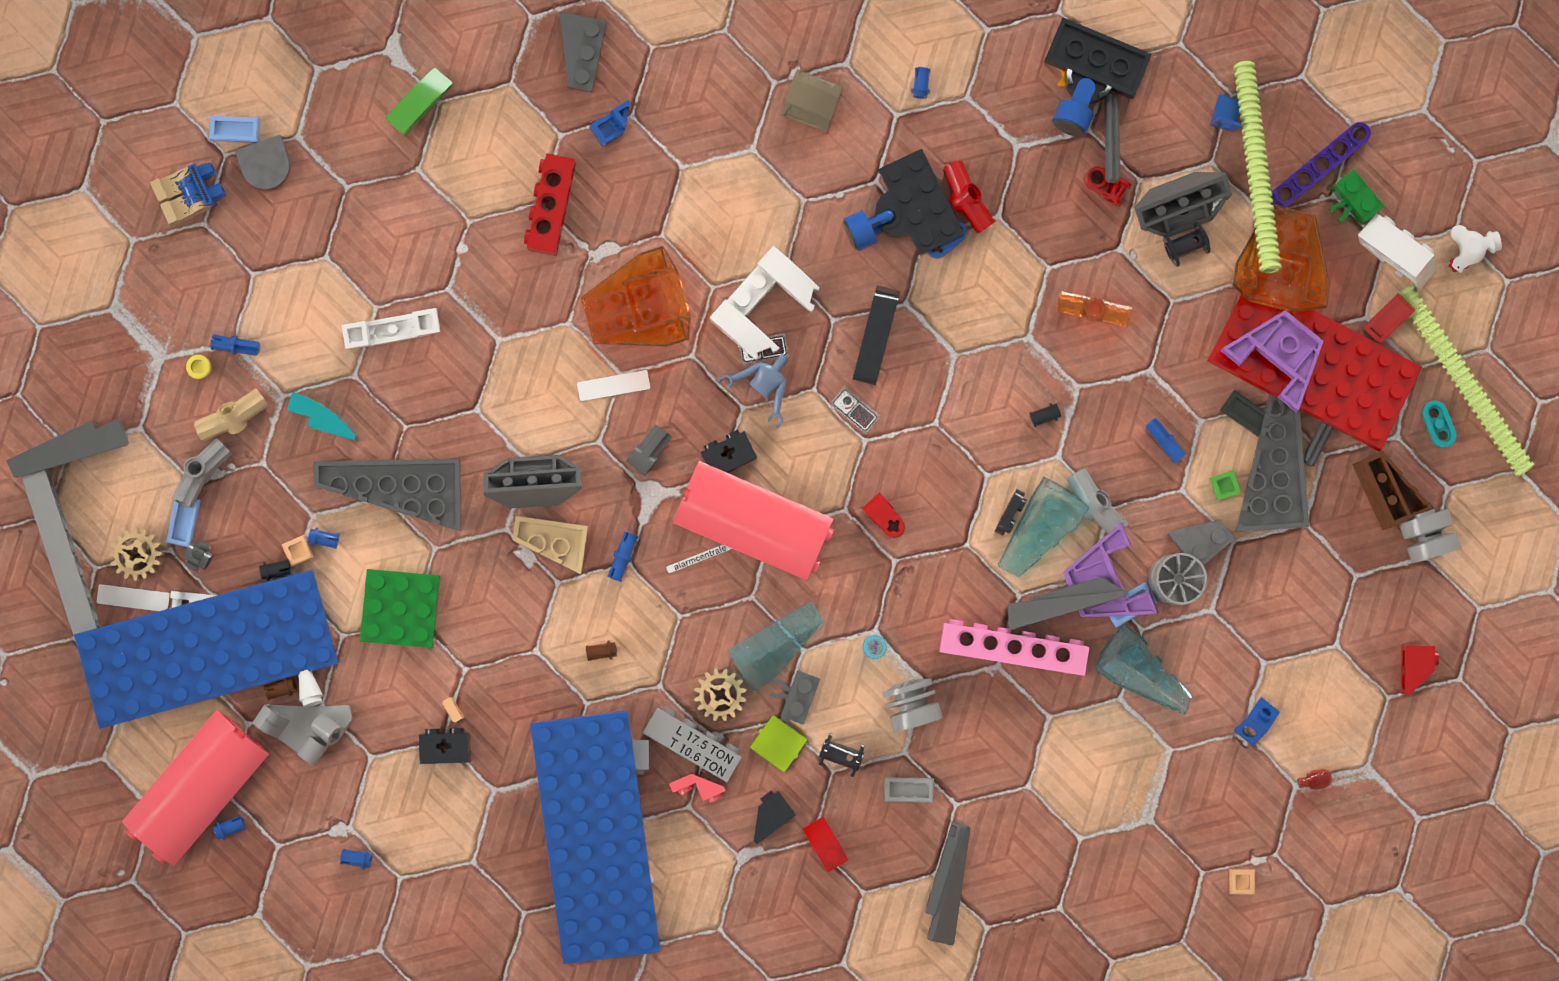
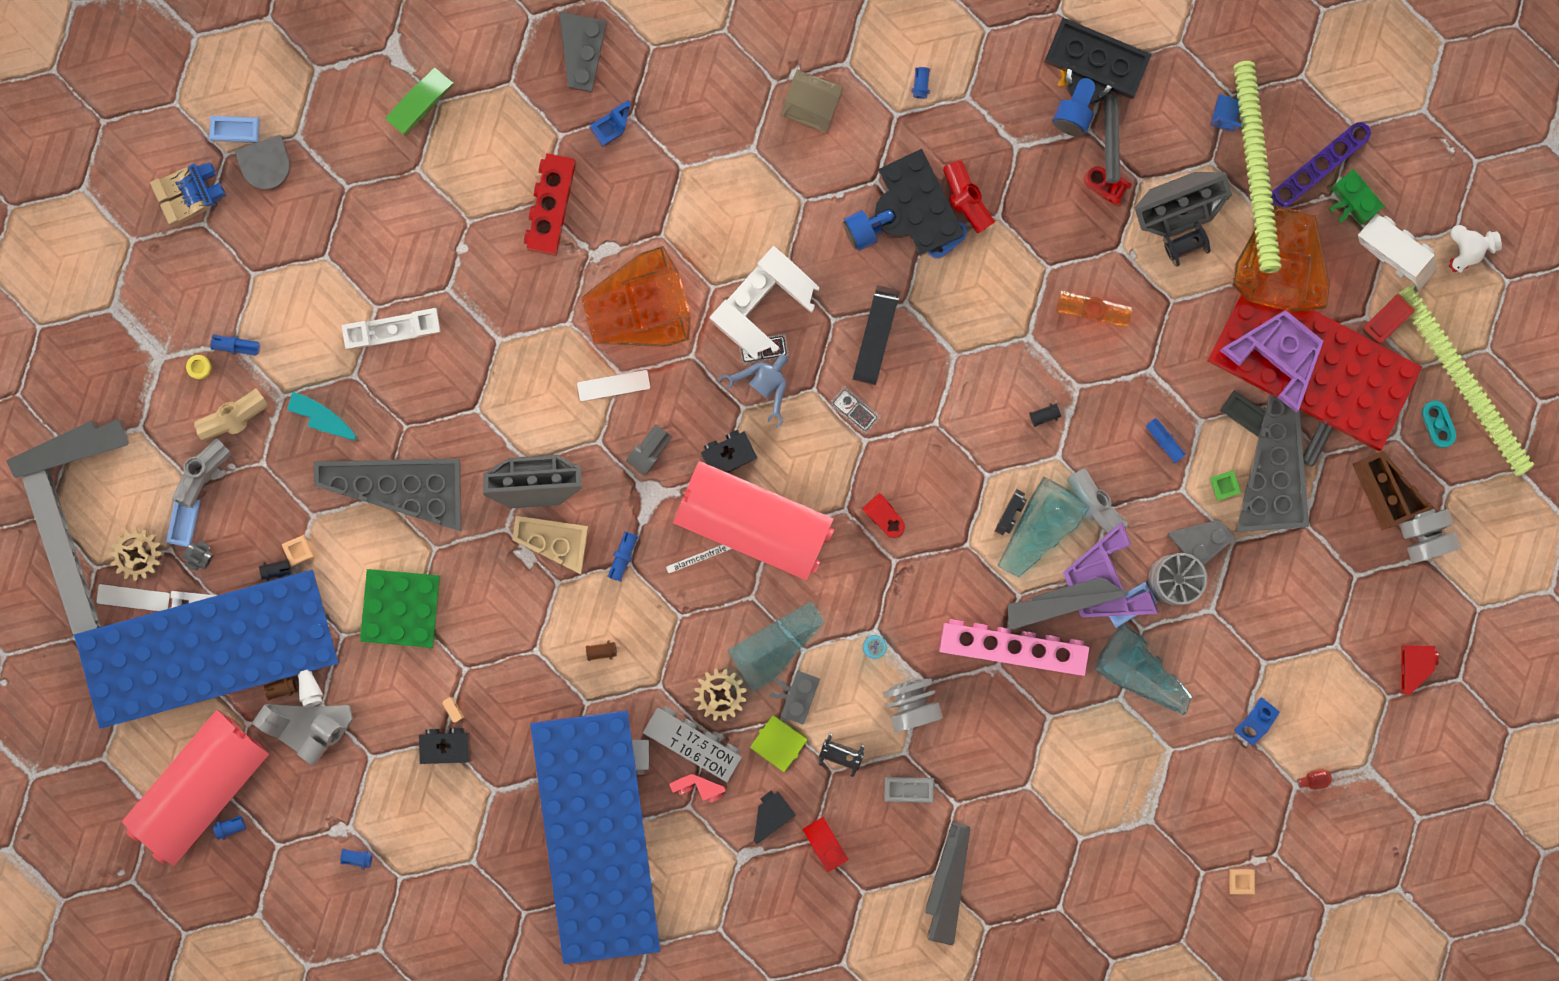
(323, 538): blue pin -> none

